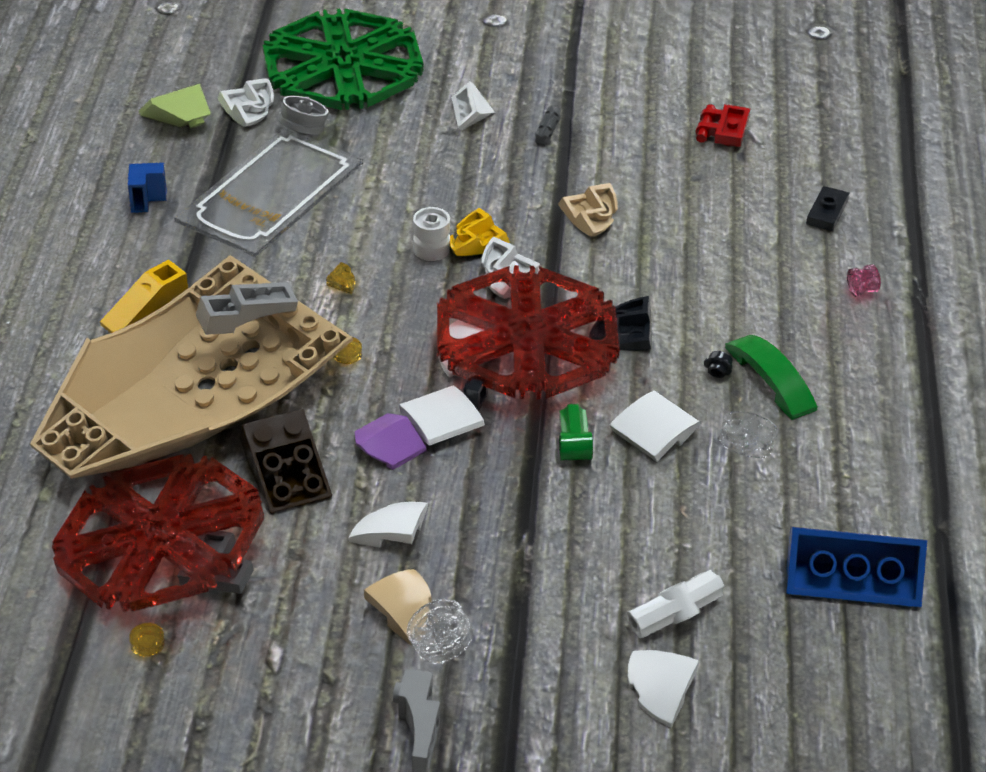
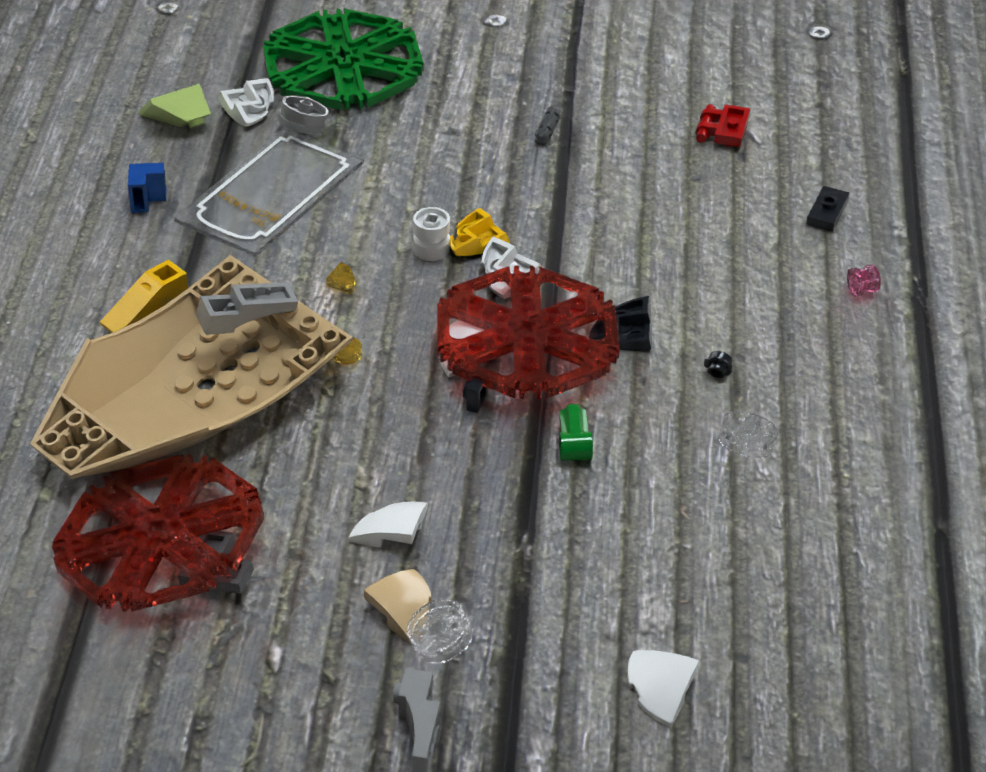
(147, 639): clear yellow tile -> none
(285, 461): dark brown slope -> none
(390, 440): medium lavender slope -> none
(442, 415): white slope -> none
(470, 106): white slope -> none
(591, 210): tan brick -> none
(654, 425): white slope -> none
(676, 603): white piece -> none
(777, 371): green slope -> none
(856, 566): blue slope -> none

